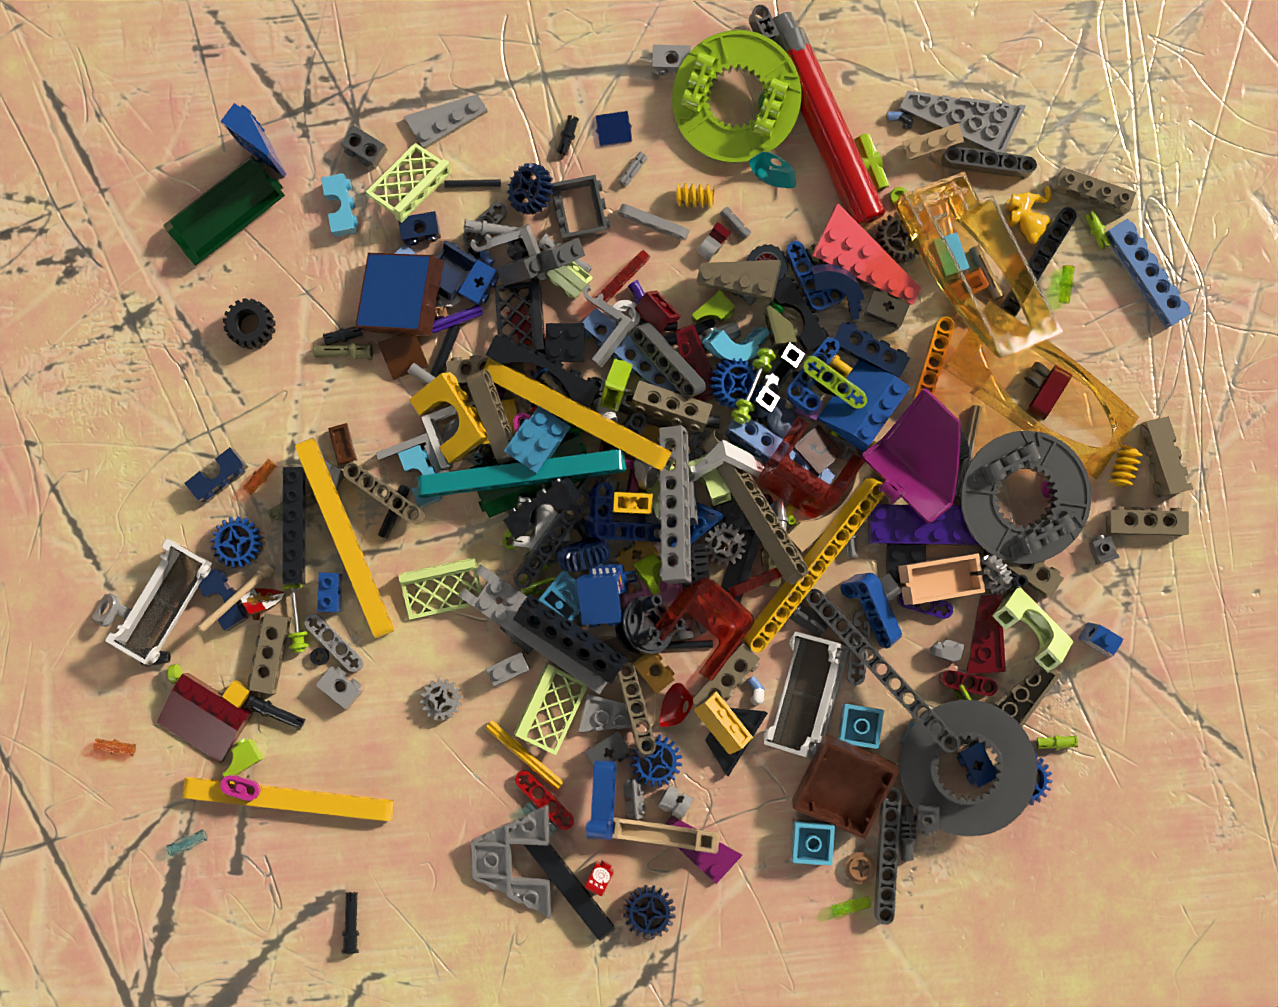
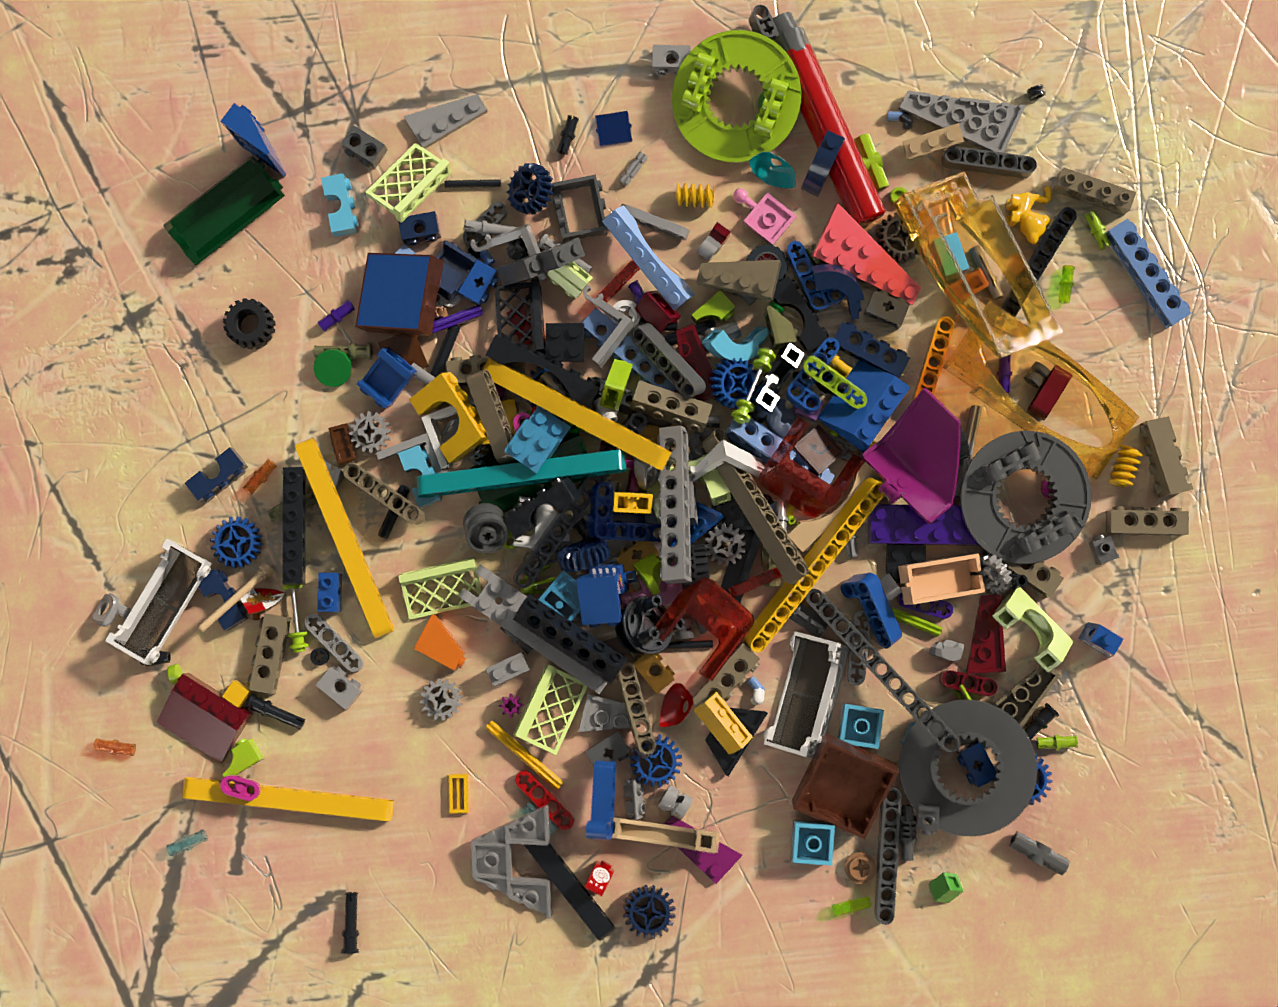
(332, 367): none -> green tile
(336, 315): none -> dark purple pin
(342, 335): black pin -> none
(371, 441): none -> light grey gear
(386, 378): none -> blue panel
(440, 644): none -> orange slope
(466, 793): none -> yellow tile
(485, 528): none -> dark grey wheel
(514, 701): none -> magenta gear
(627, 233): none -> light blue arch
(735, 222): light grey axle -> none
(767, 218): none -> bright pink plate
(822, 163): none -> dark blue arch
(917, 622): none -> lime axle
(946, 887): none -> bright green panel
(1005, 372): none -> dark purple pin
(1036, 92): none -> black bush
(1039, 853): none -> dark grey piece
(1041, 721): none -> black pin

